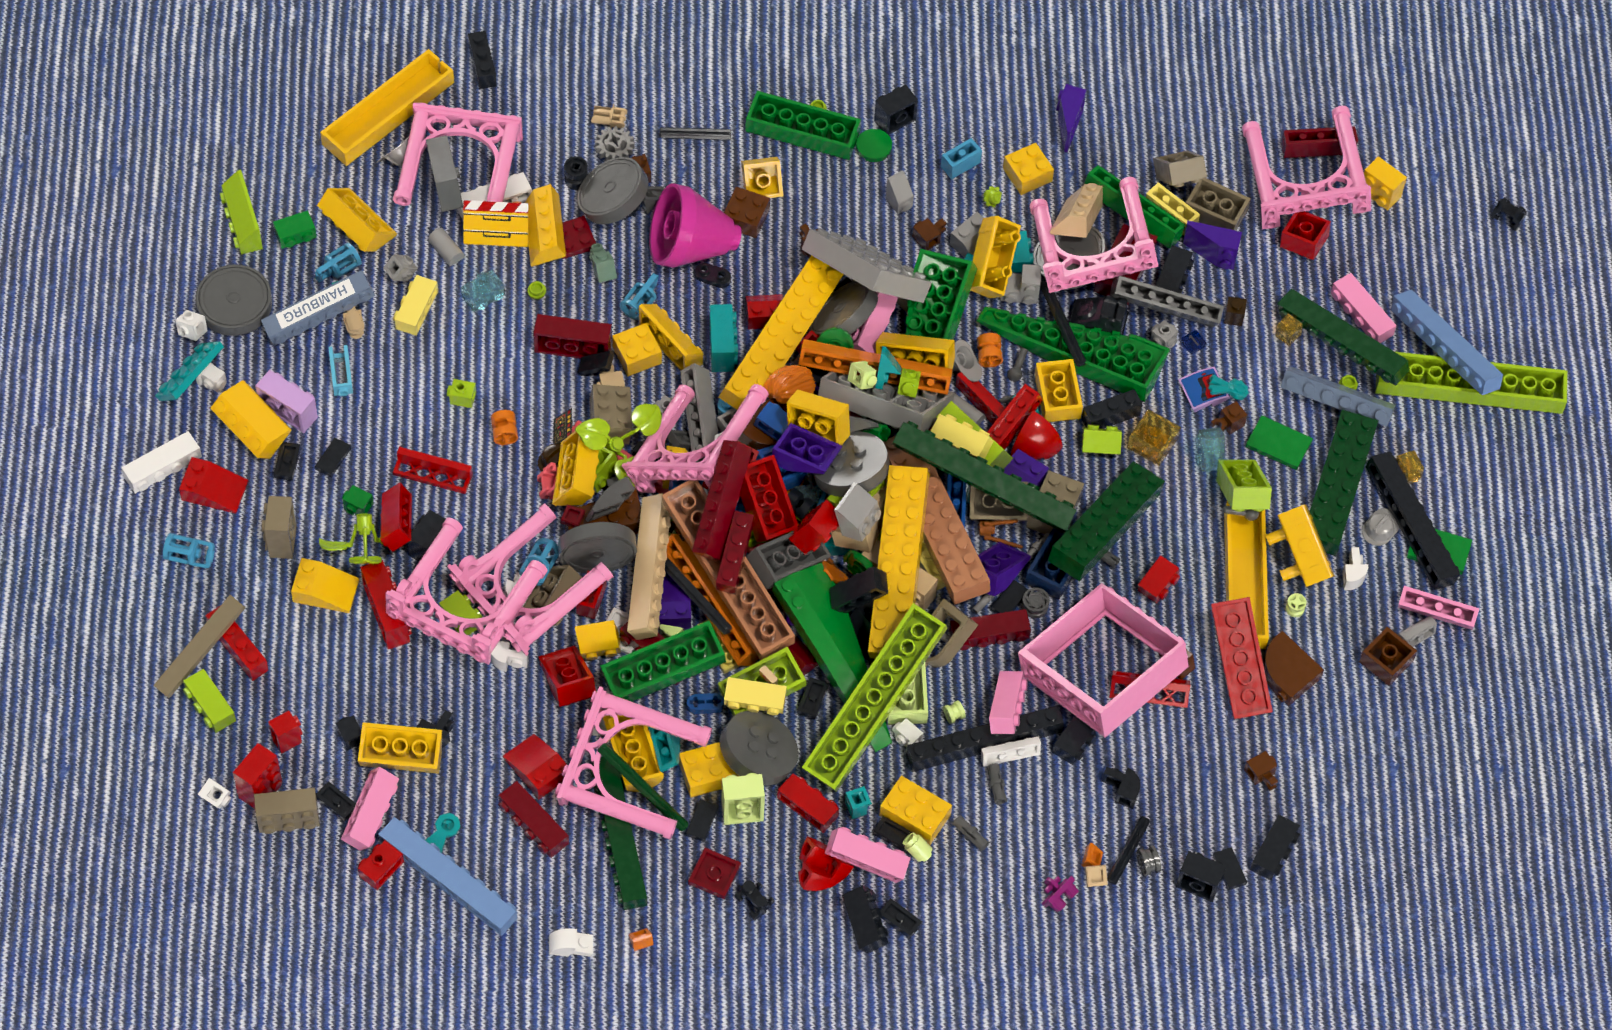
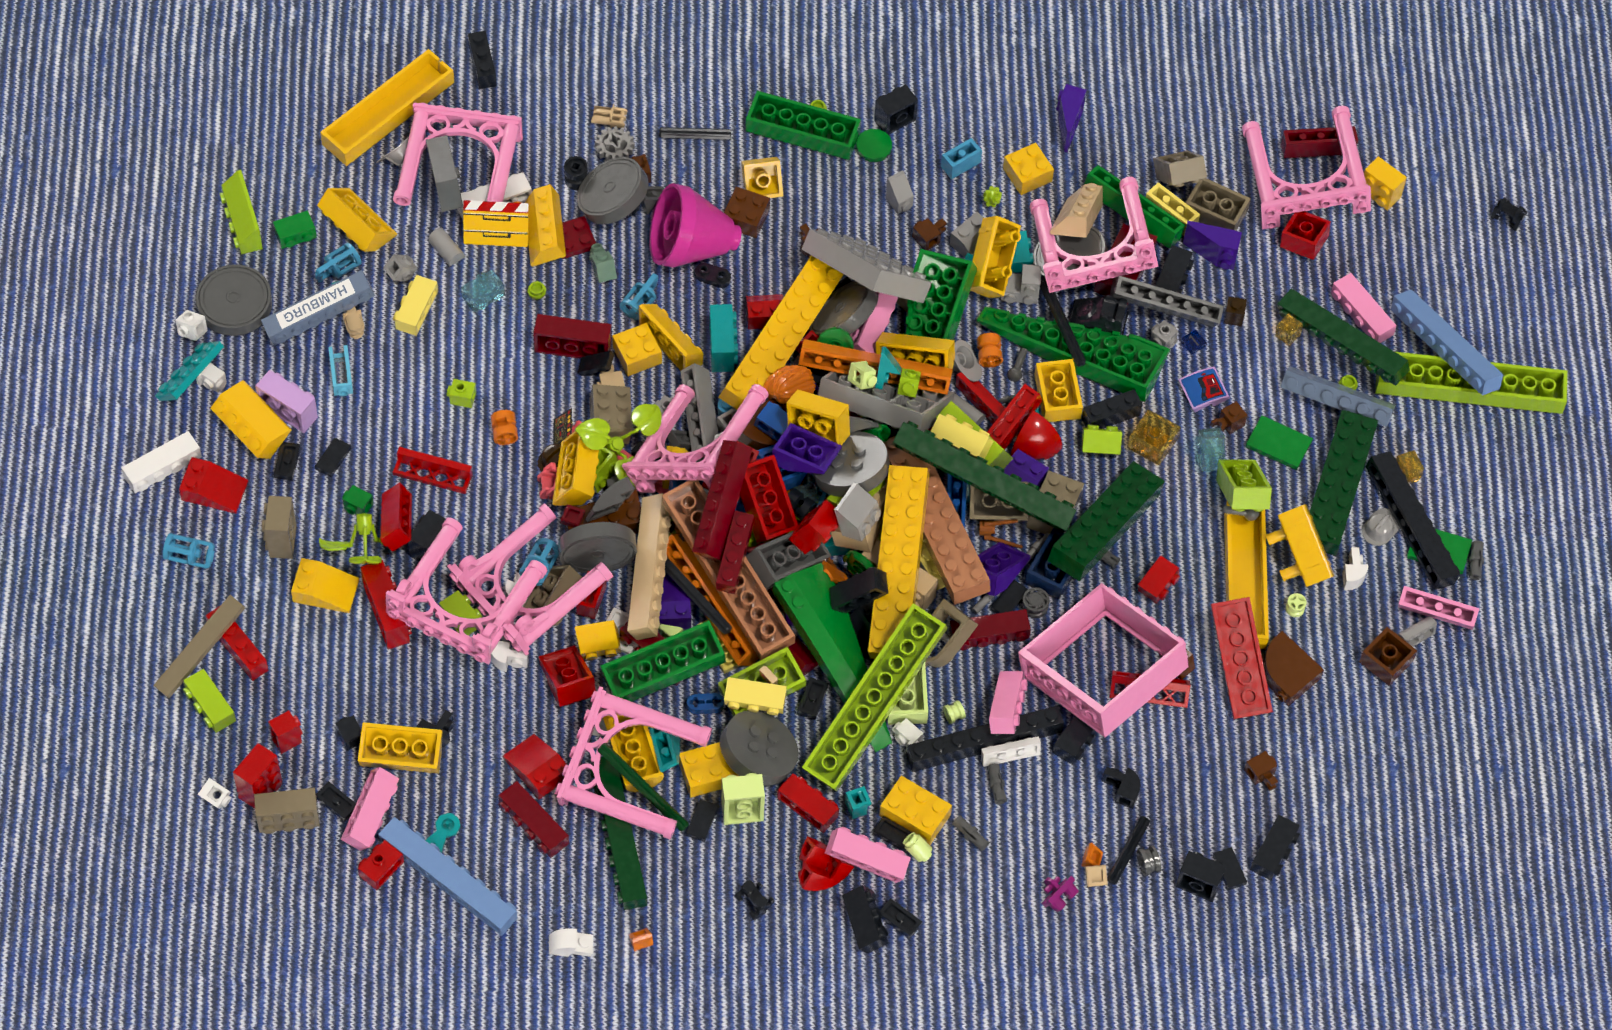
(714, 873): dark red plate -> none
(1235, 387): teal piece -> none
(1476, 560): none -> dark grey pin

